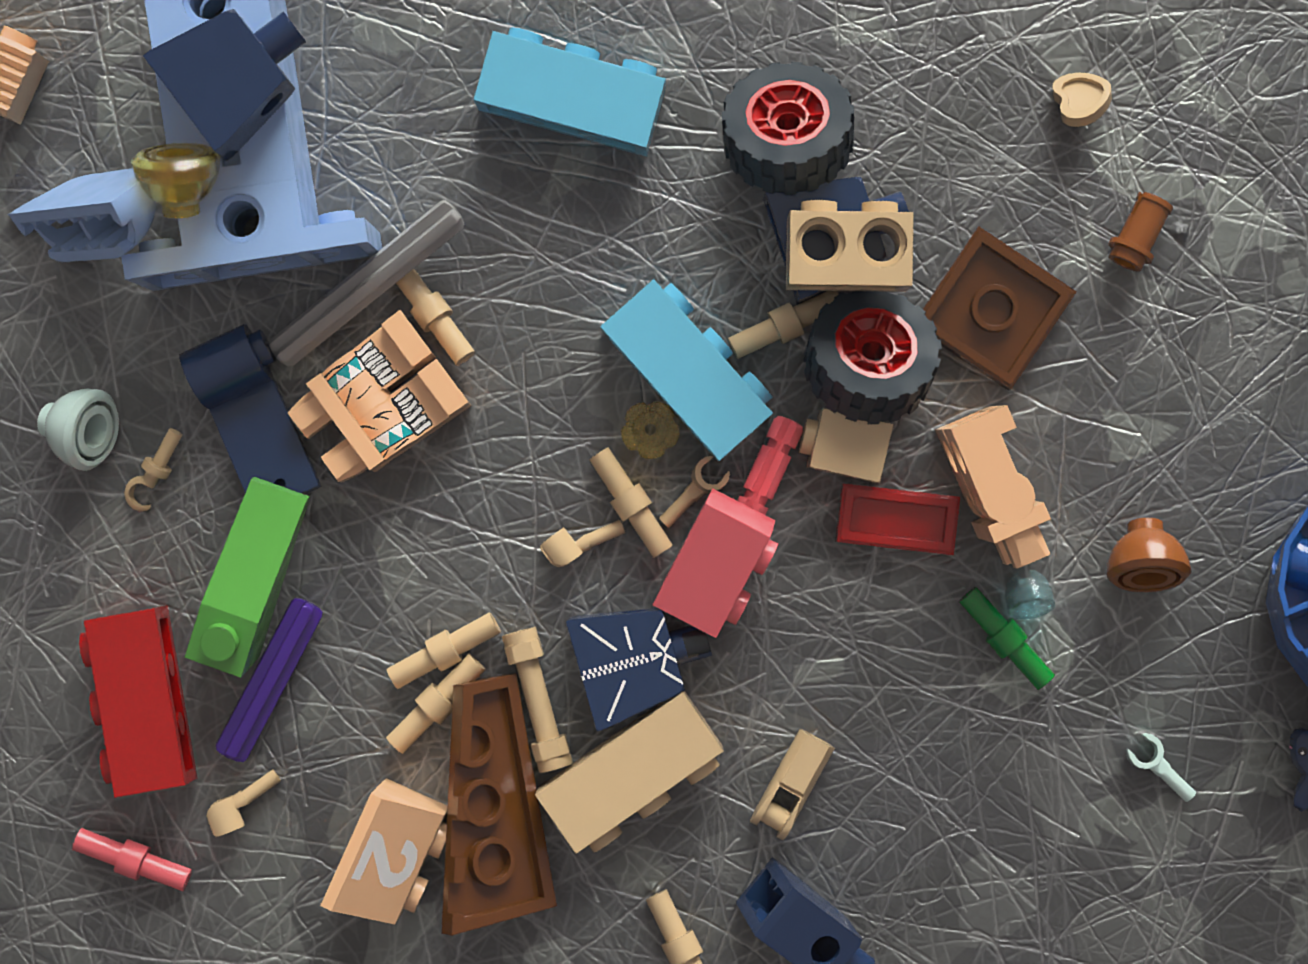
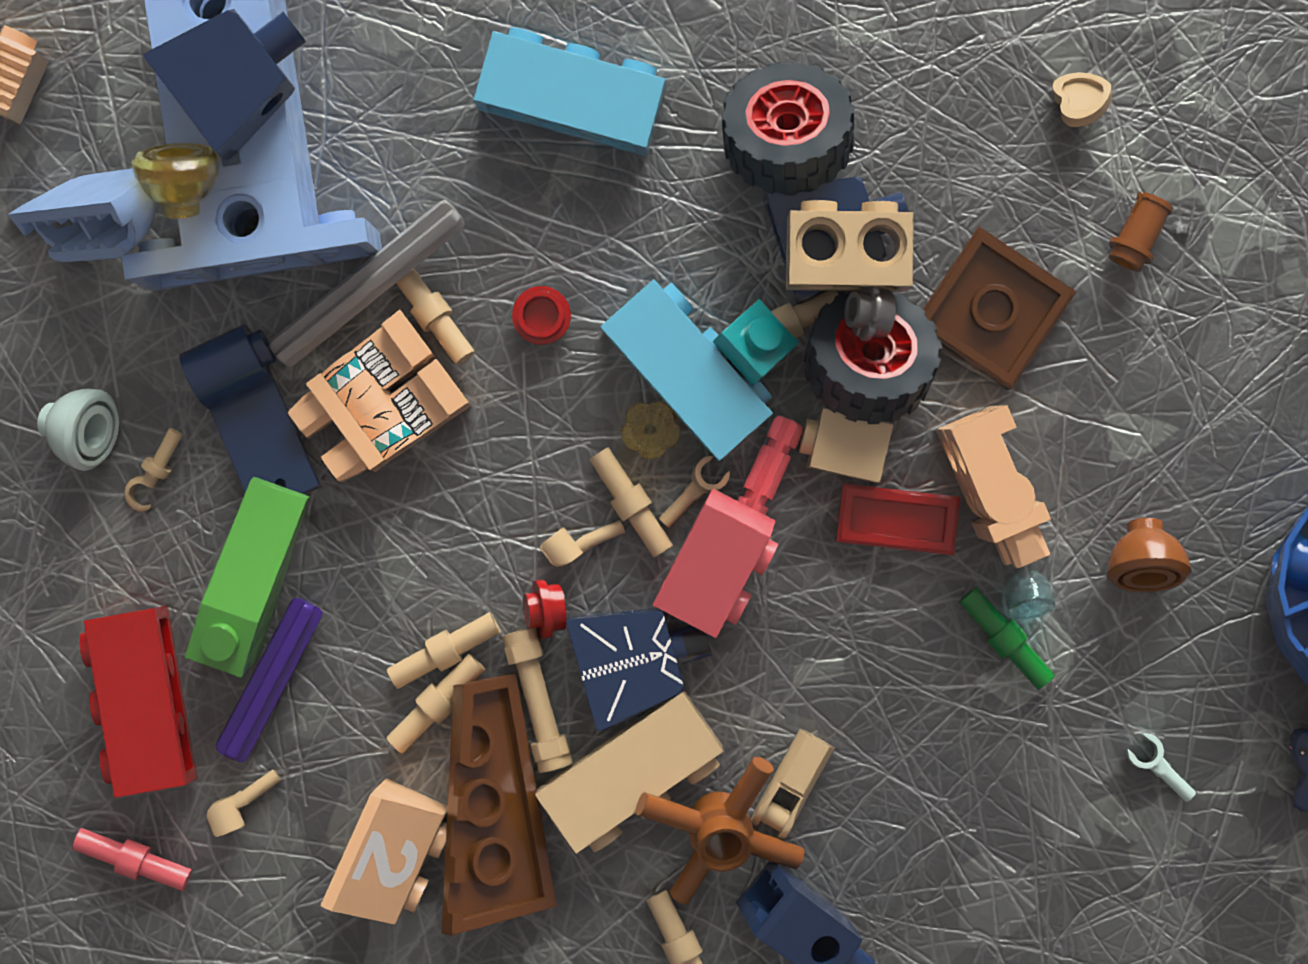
(541, 315): none -> red plate
(545, 608): none -> red plate
(720, 830): none -> dark orange bar
(755, 342): none -> teal plate
(870, 312): none -> flat silver plate

